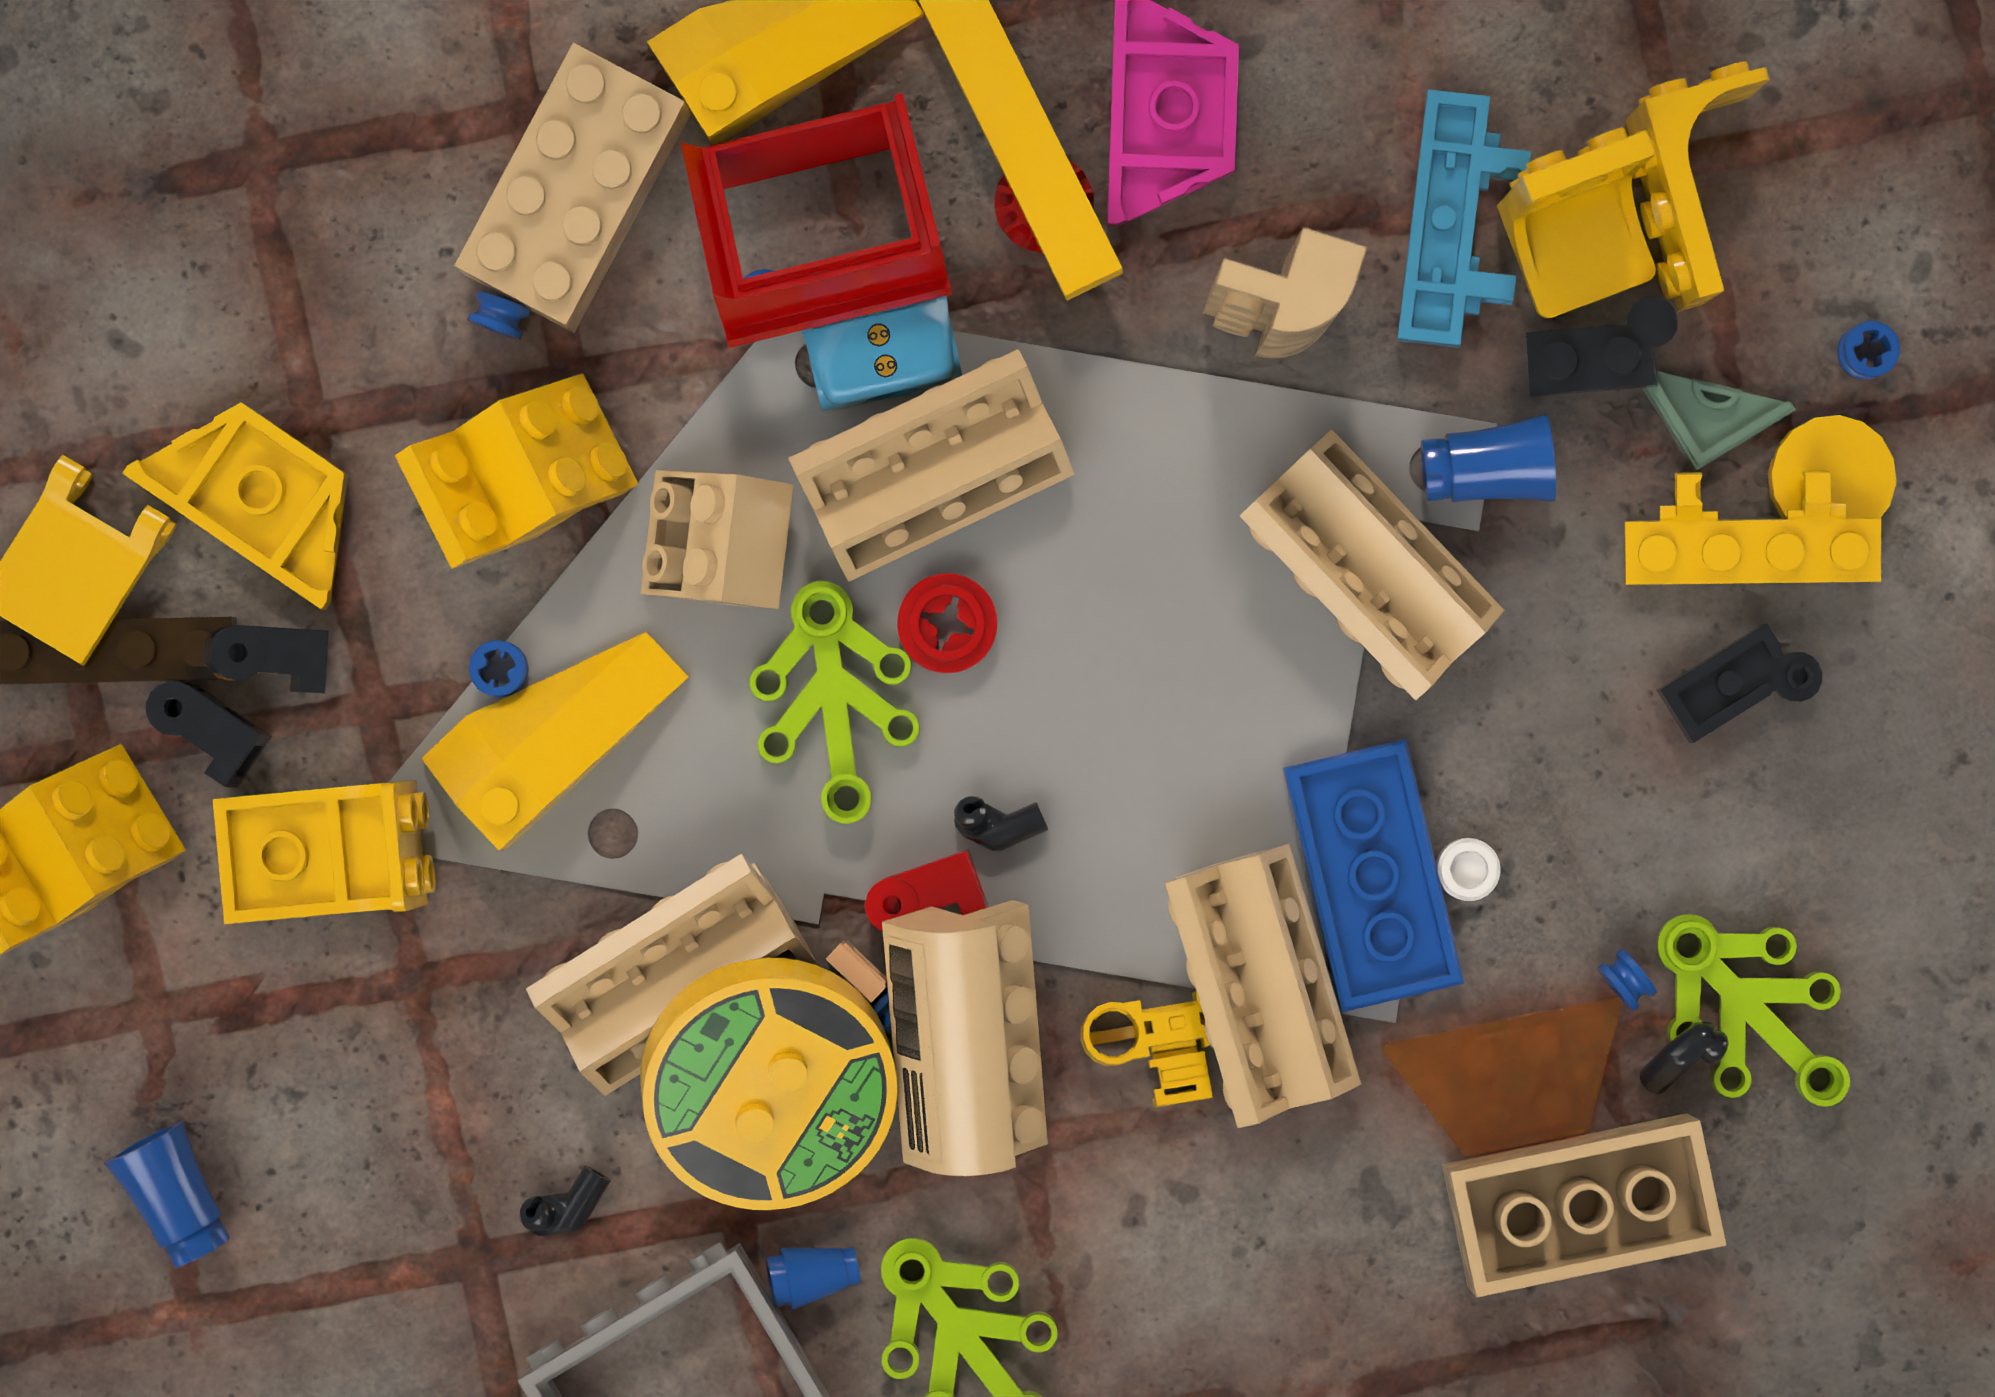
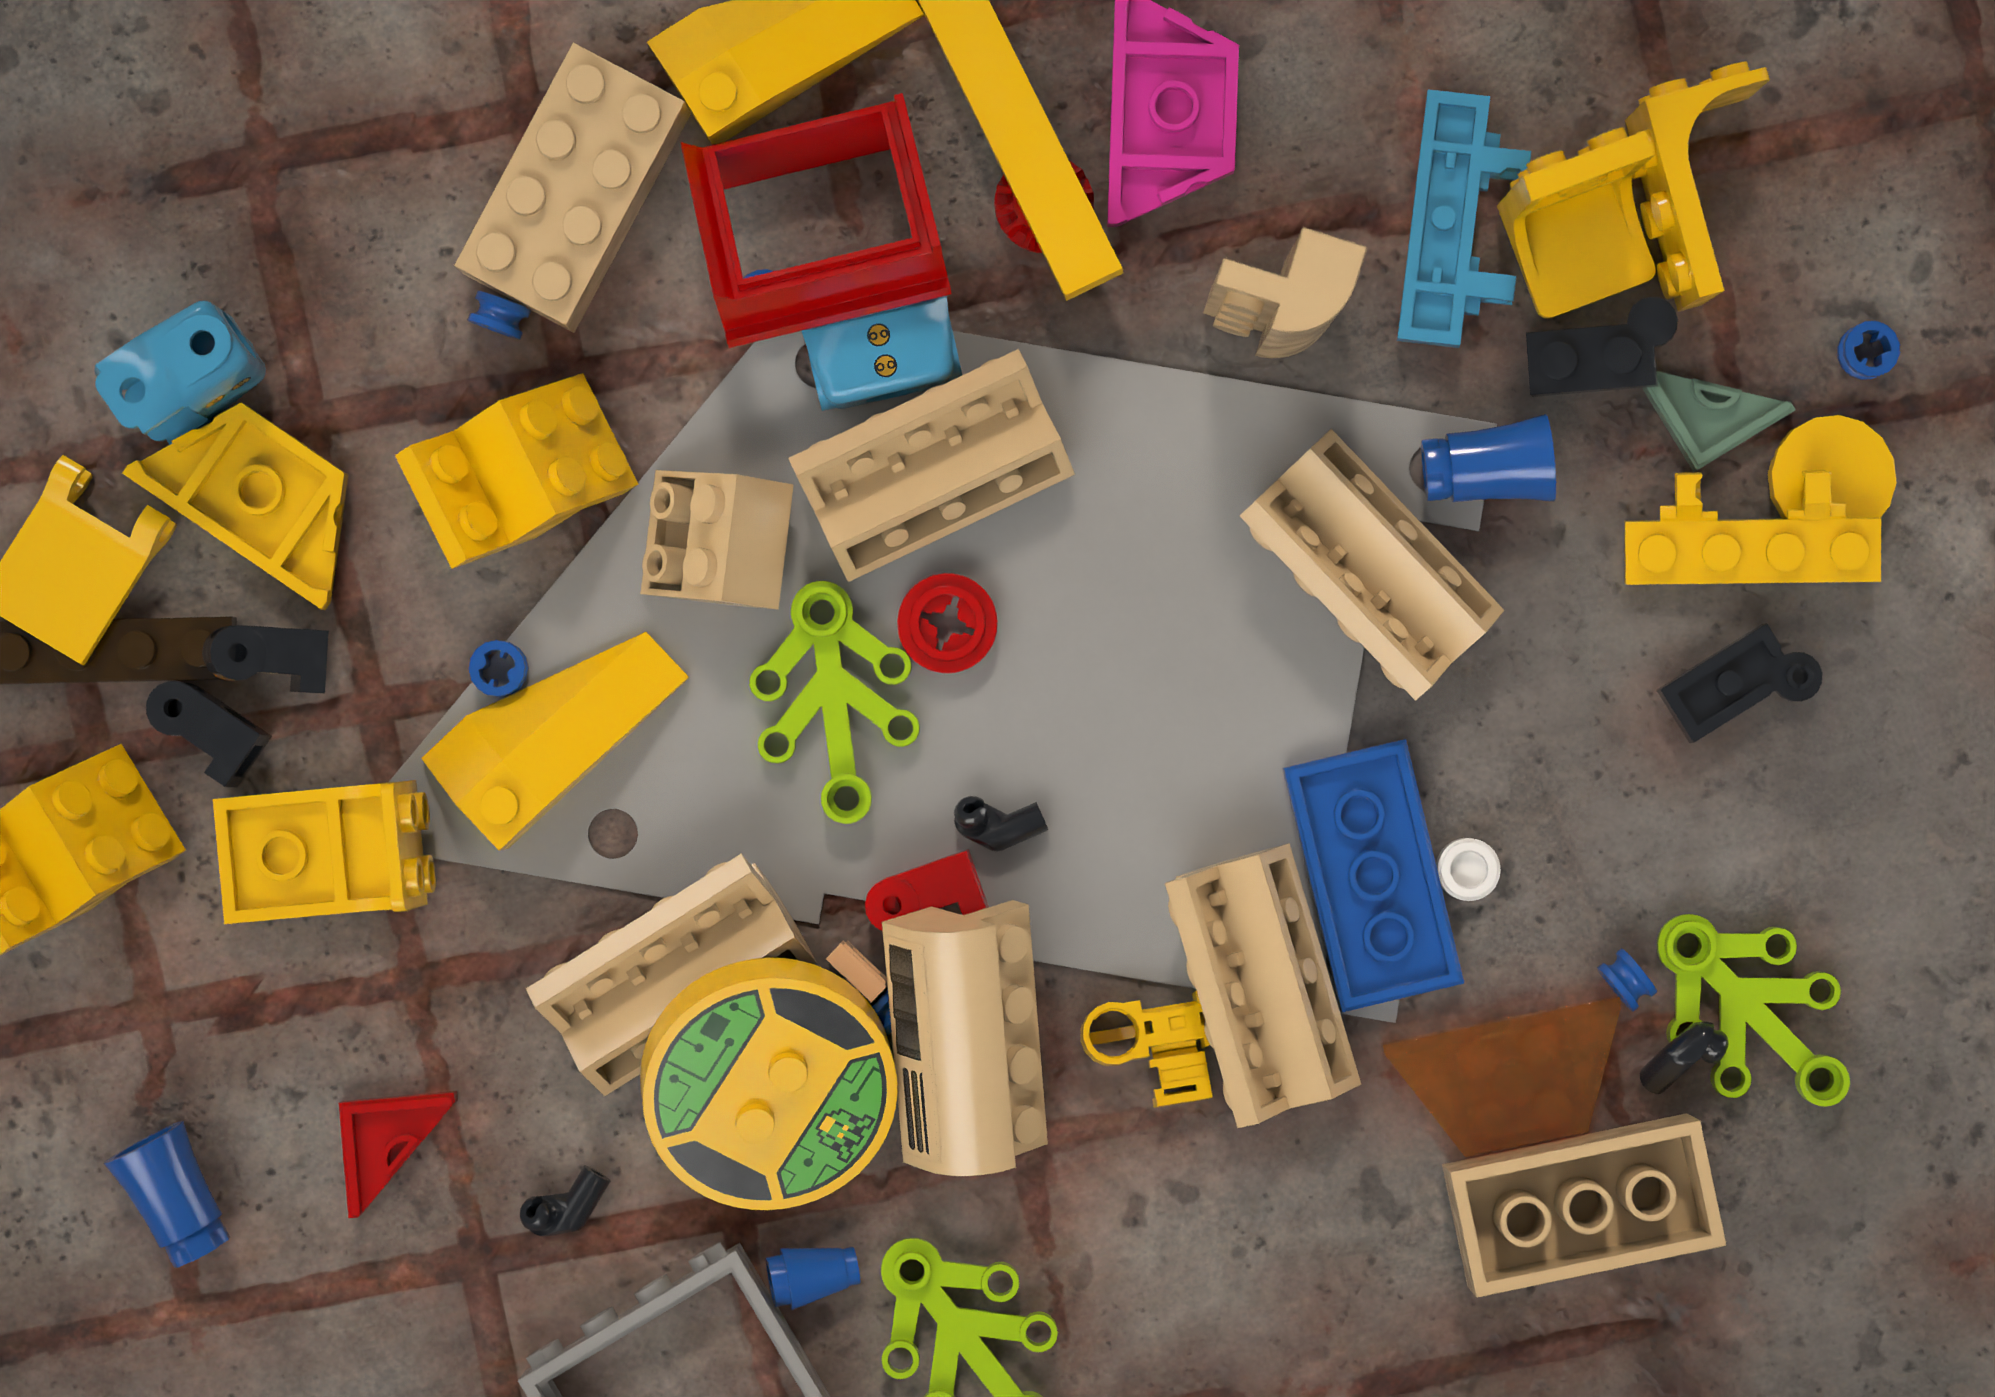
(179, 373): none -> dark azure piece
(381, 1137): none -> red tile

